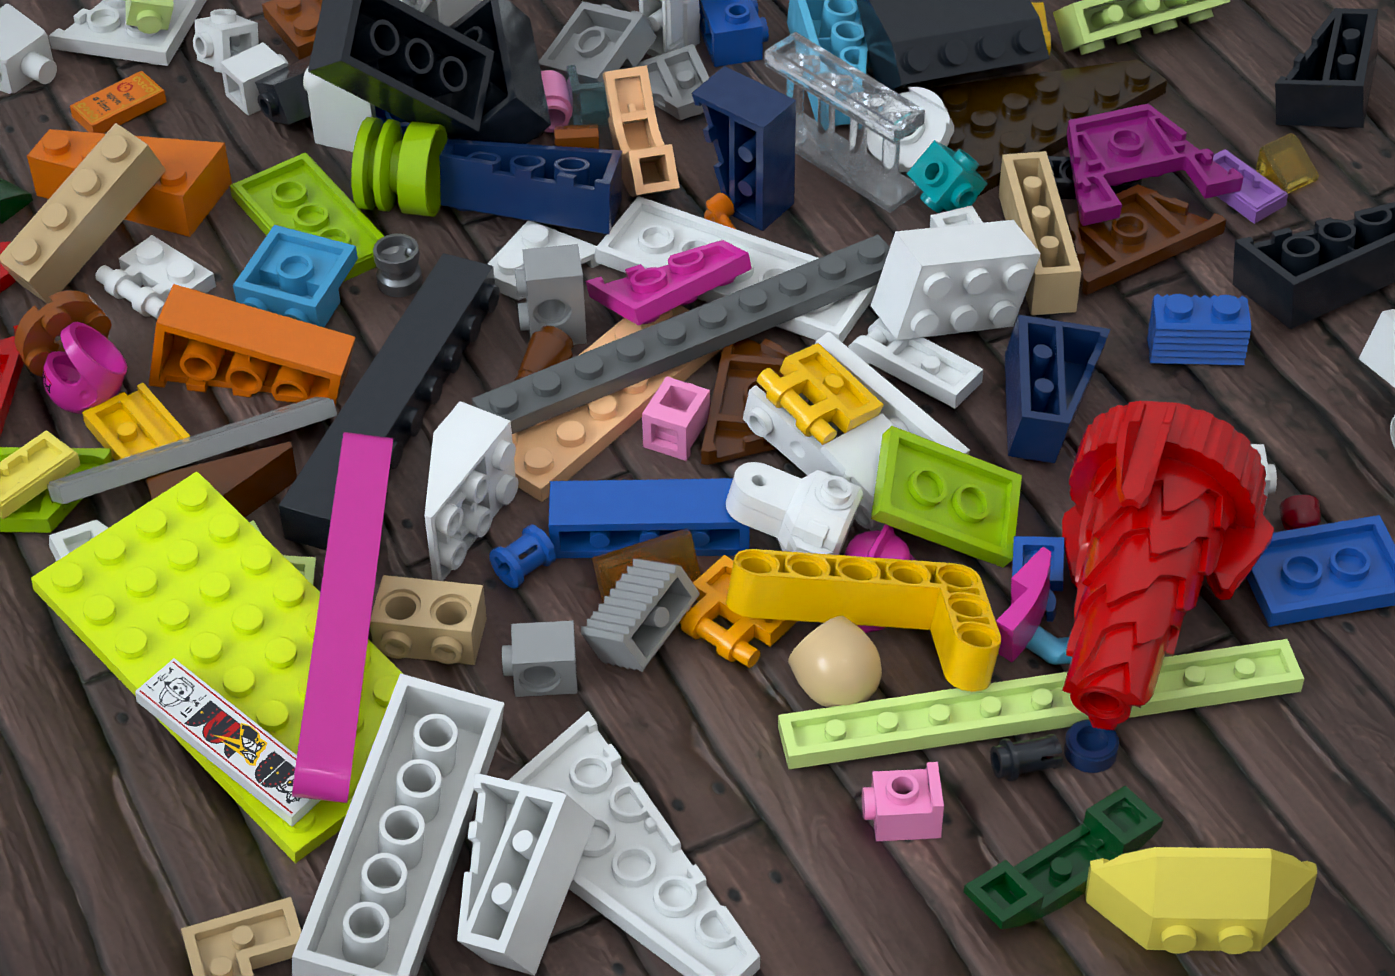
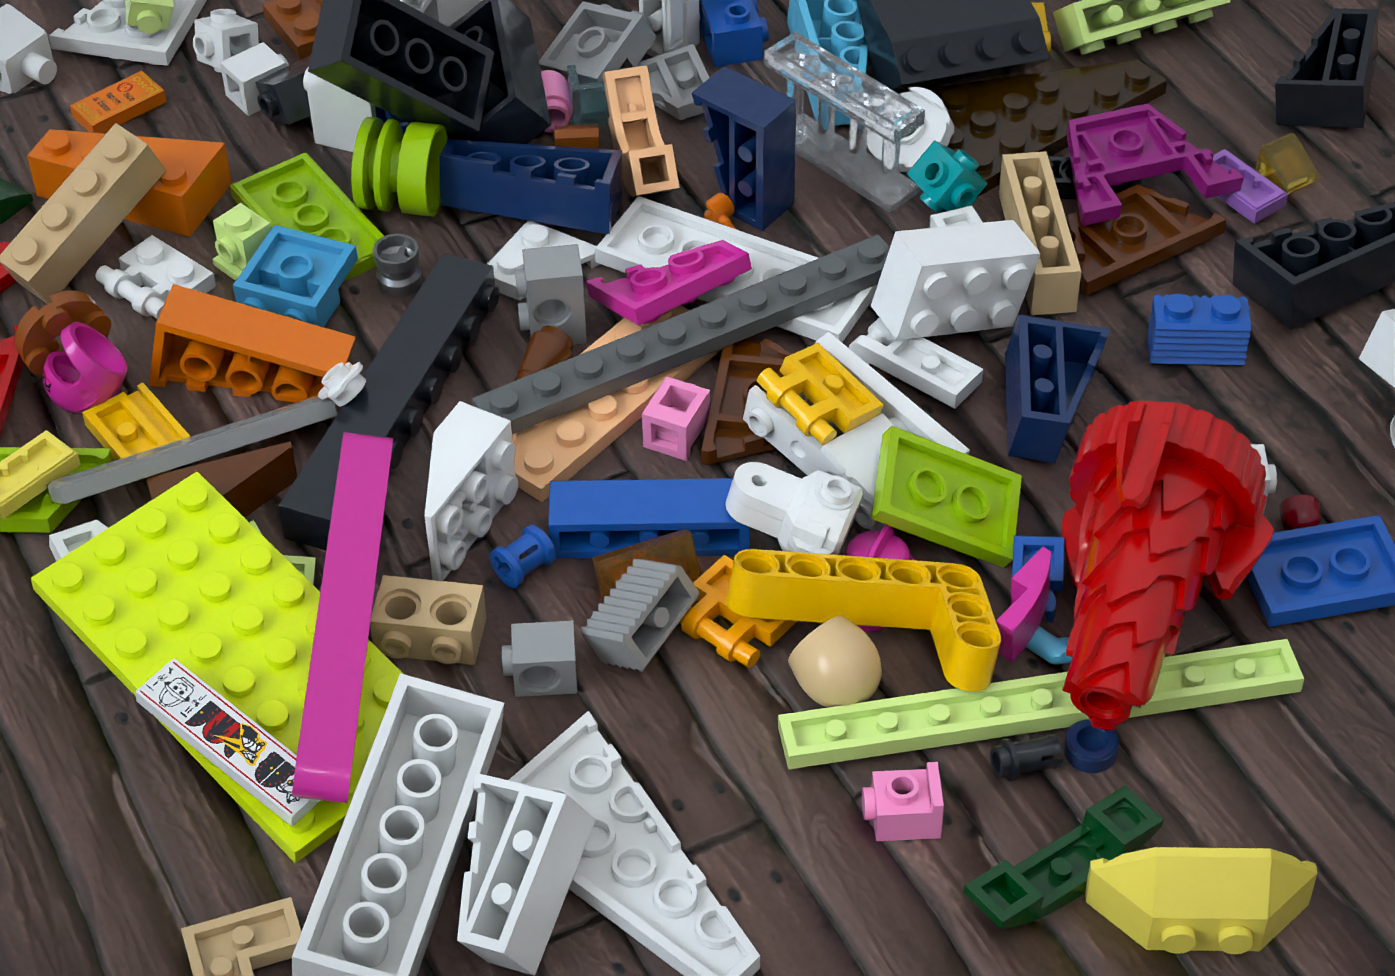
(238, 238): none -> yellowish green brick
(342, 383): none -> white plate

